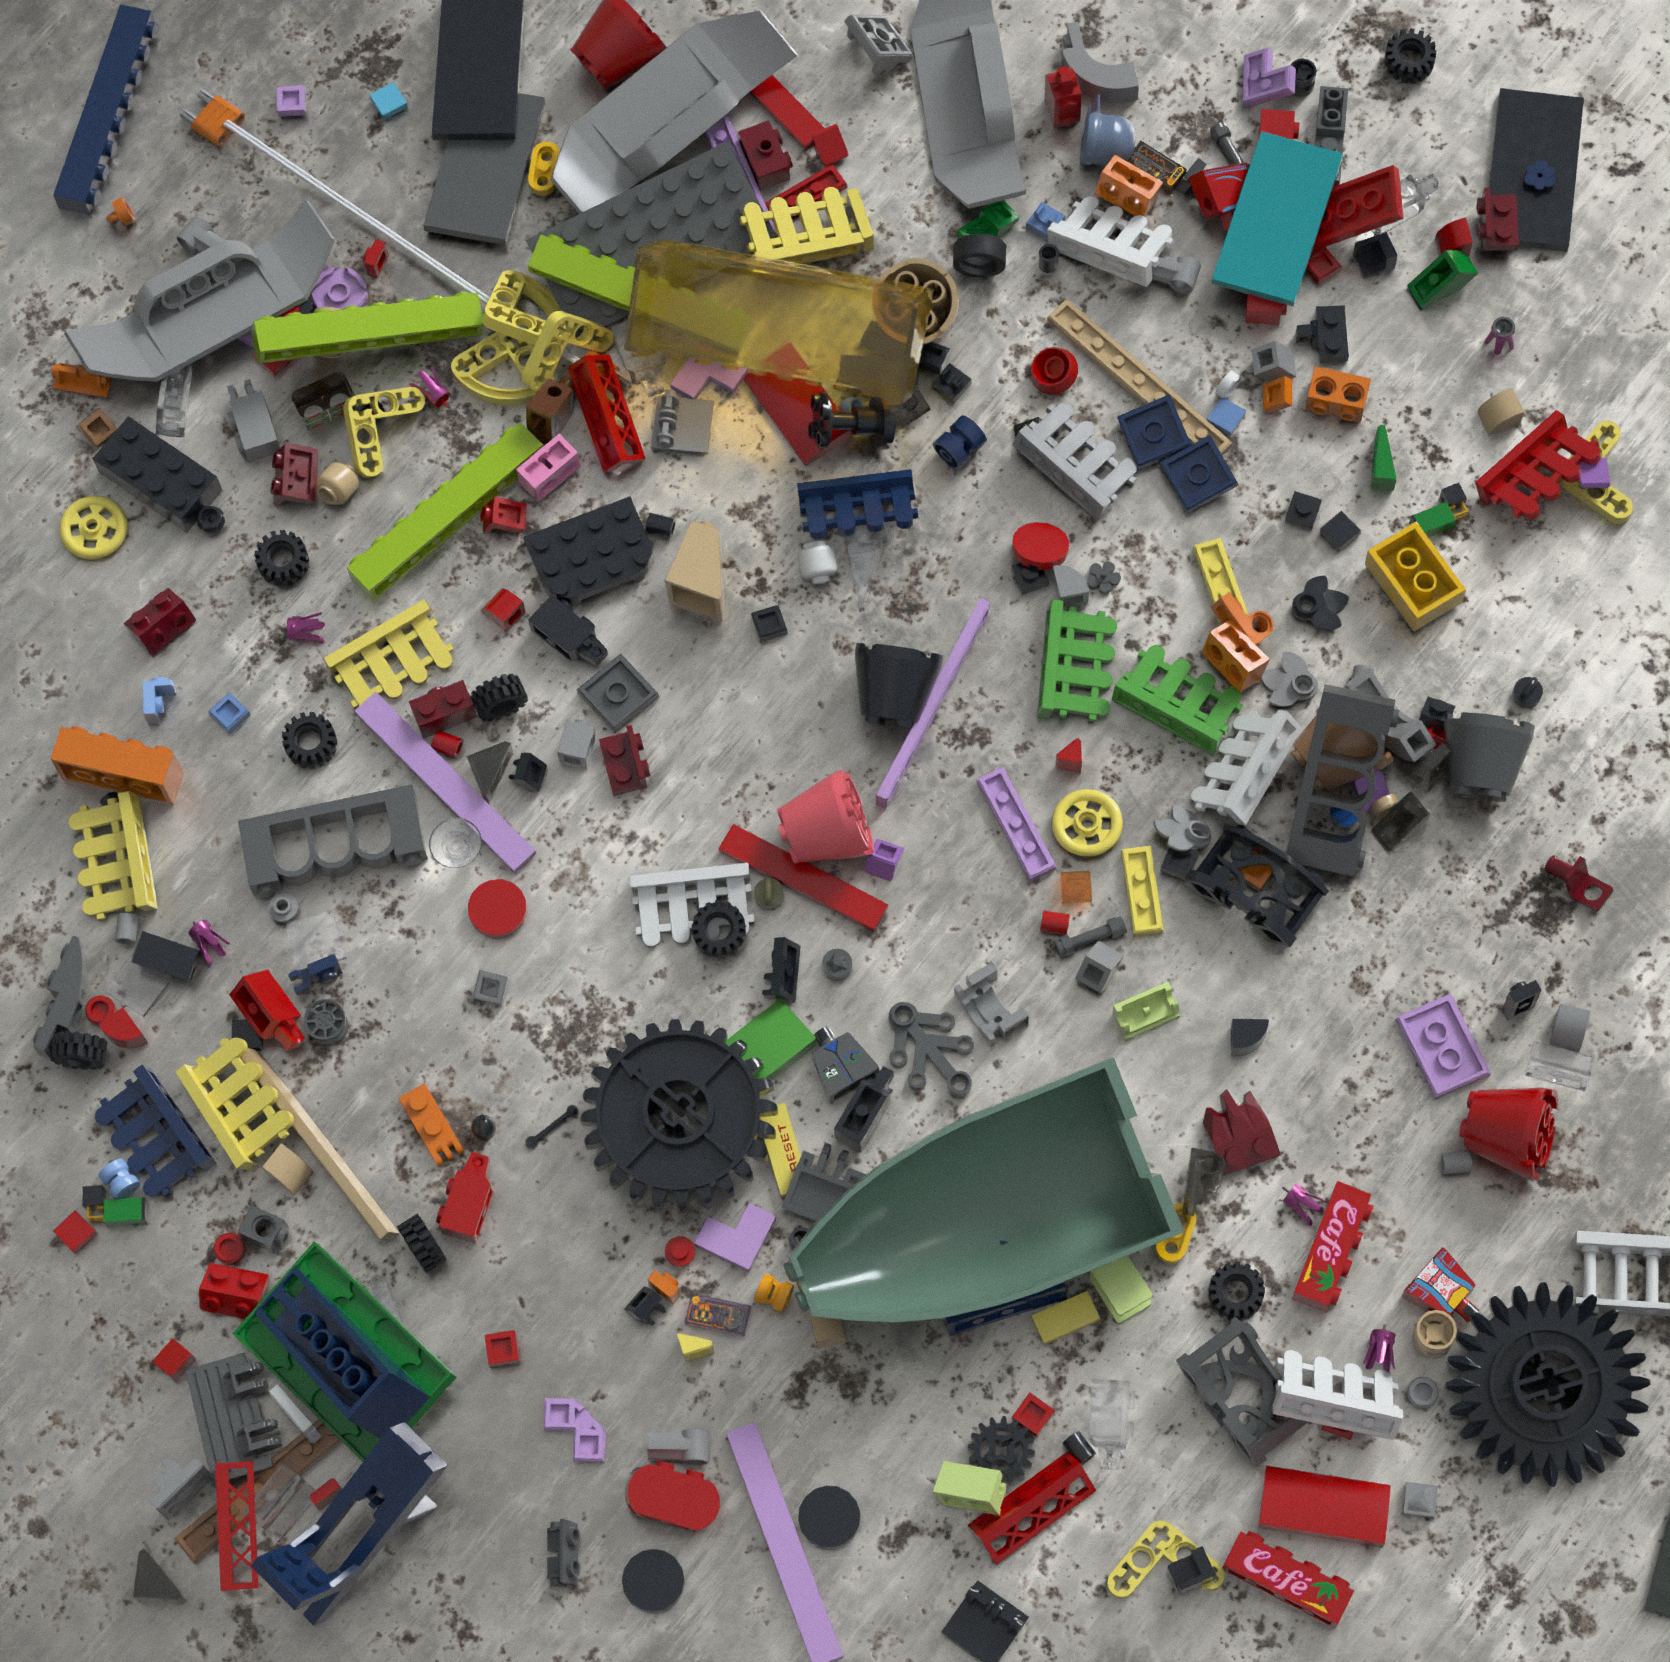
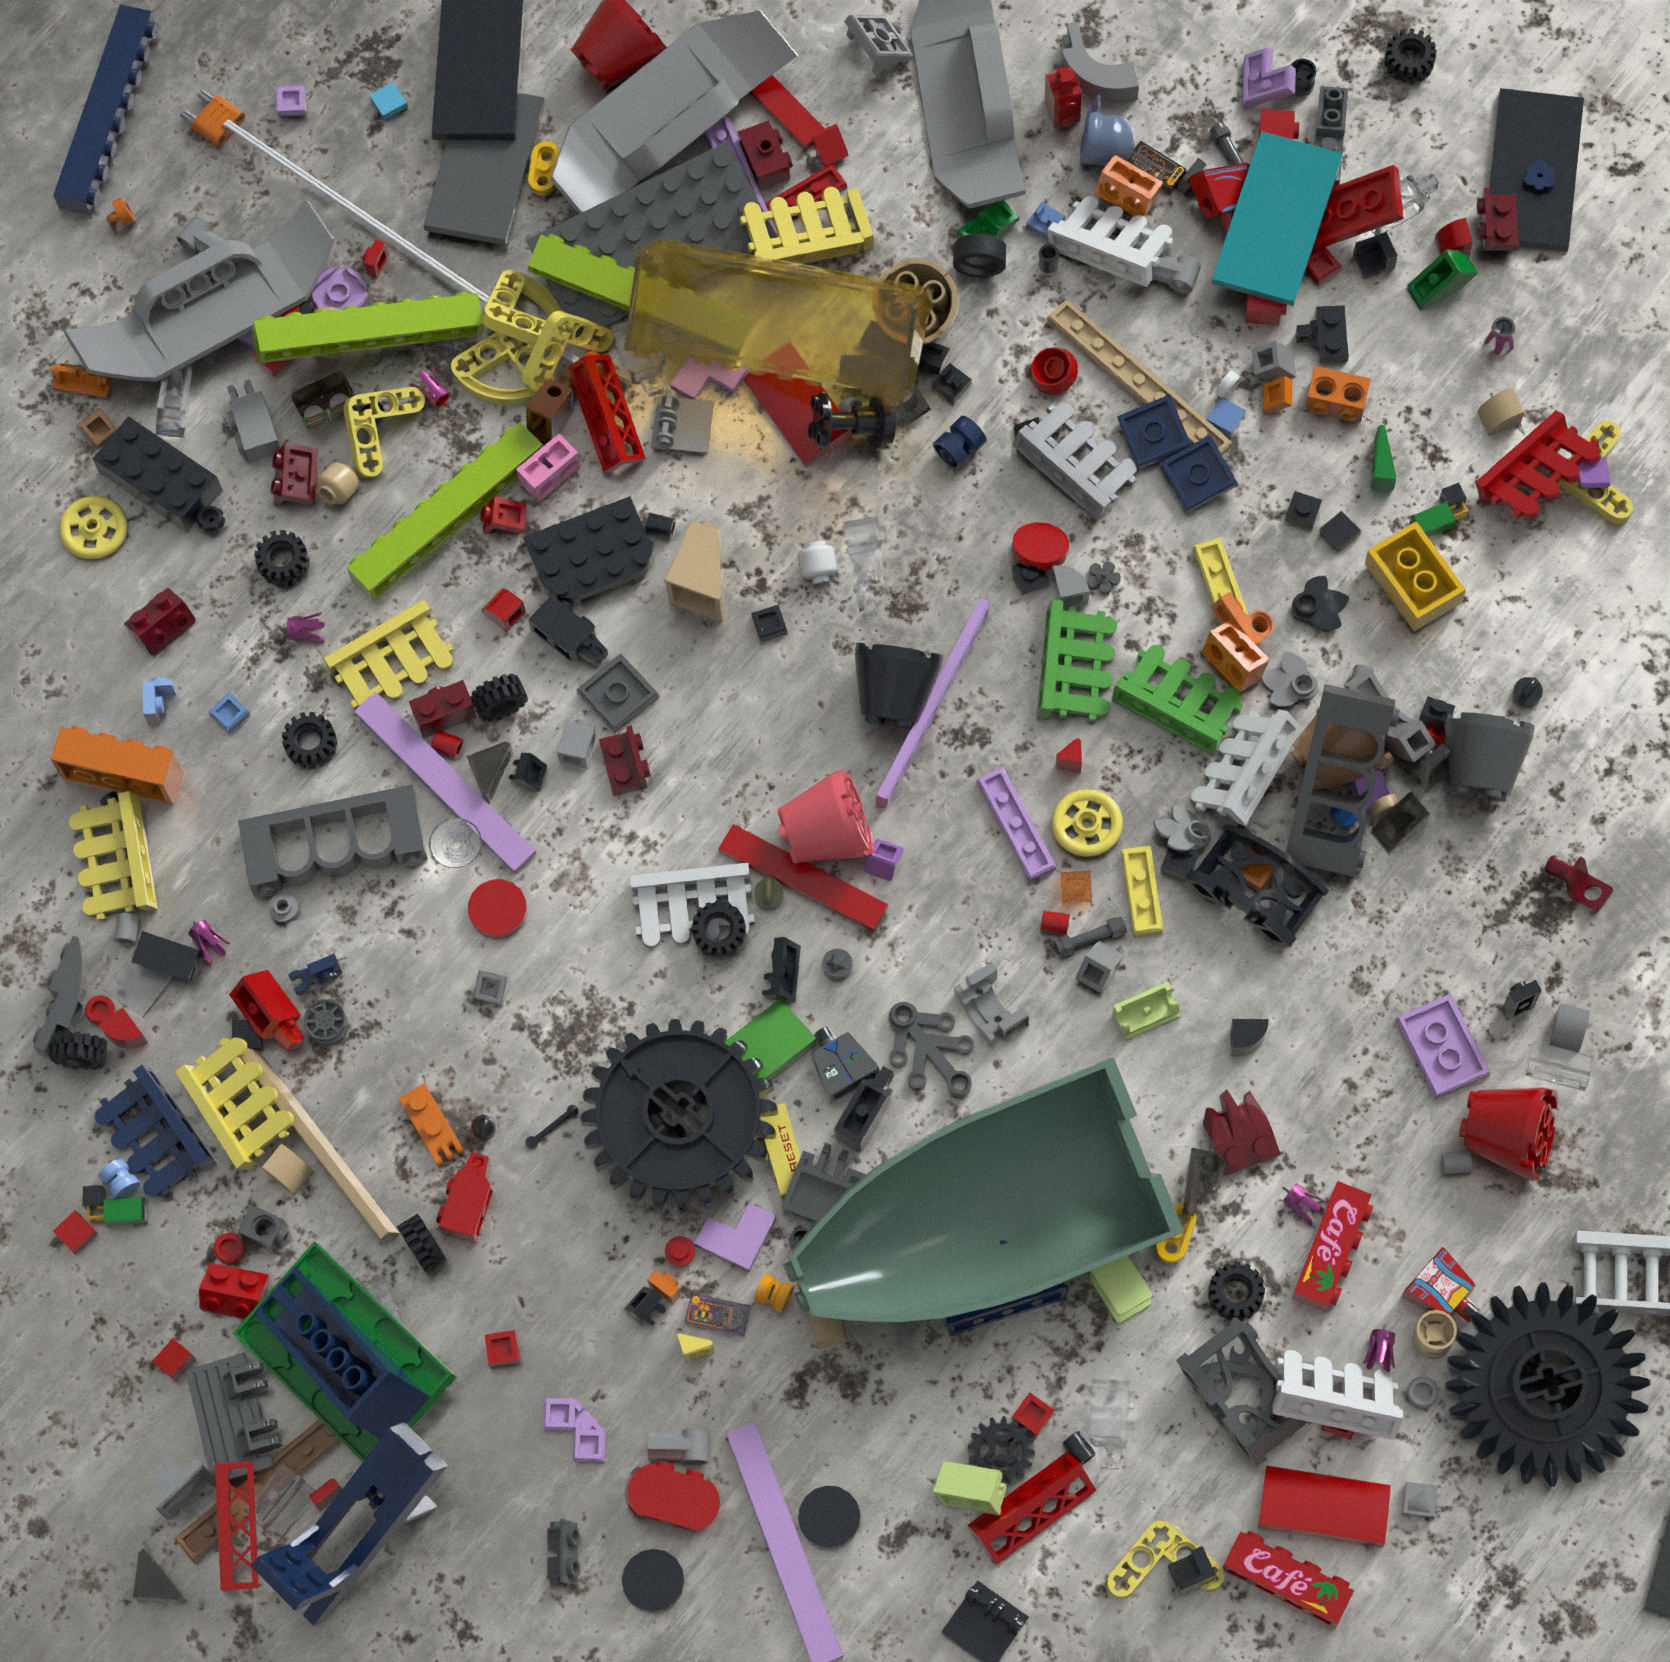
(294, 1414): white tile -> none
(857, 491): dark blue fence -> none
(1065, 1318): light yellow tile -> none

